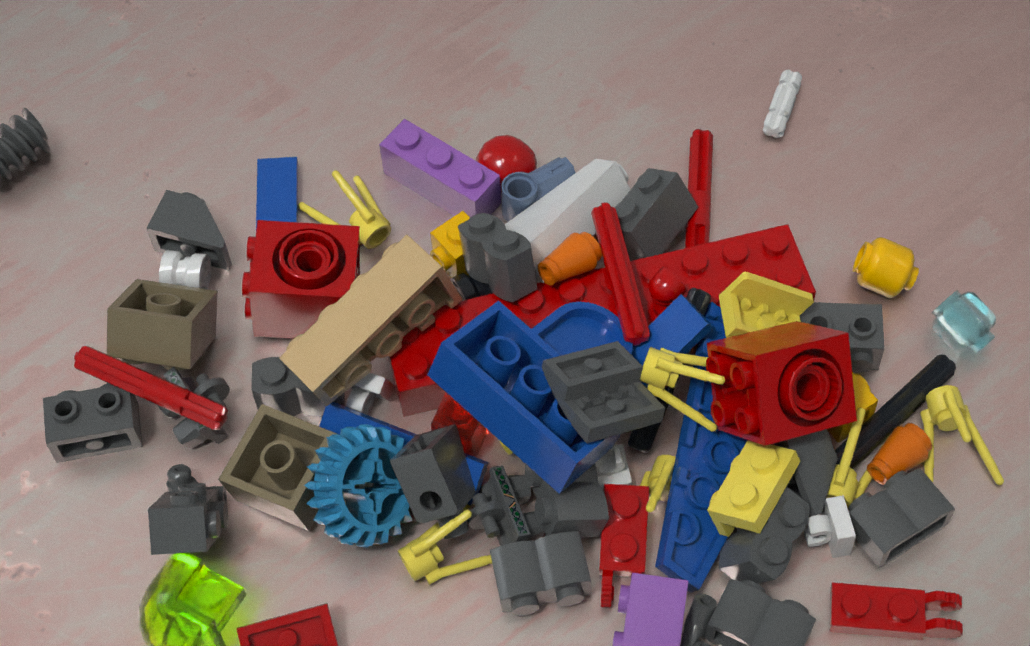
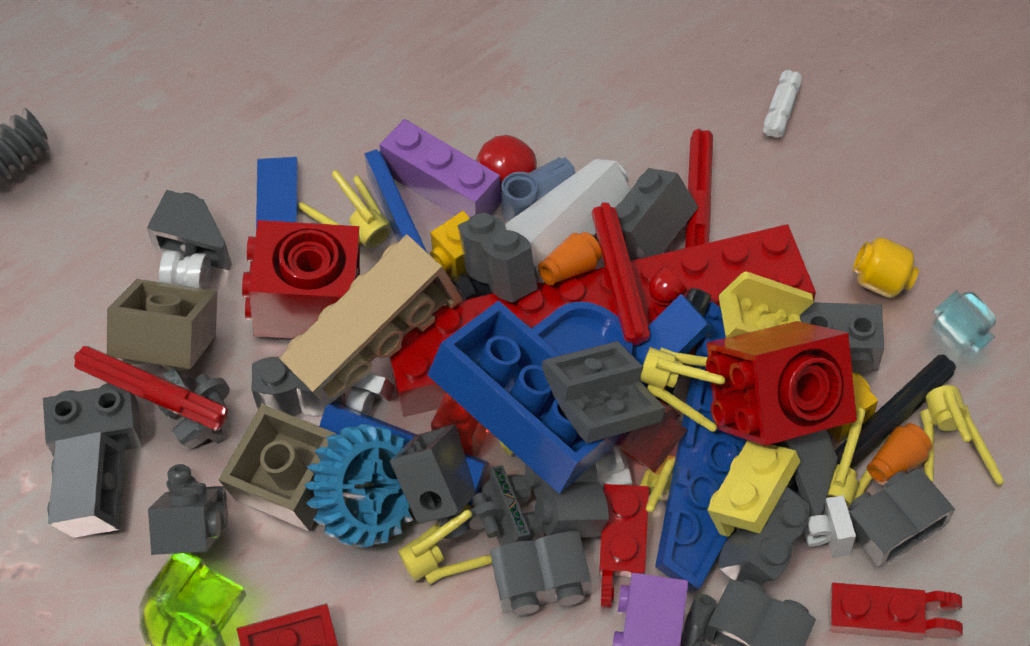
(86, 485): none -> brick
(390, 197): none -> blue tile
(652, 443): none -> clear red brick

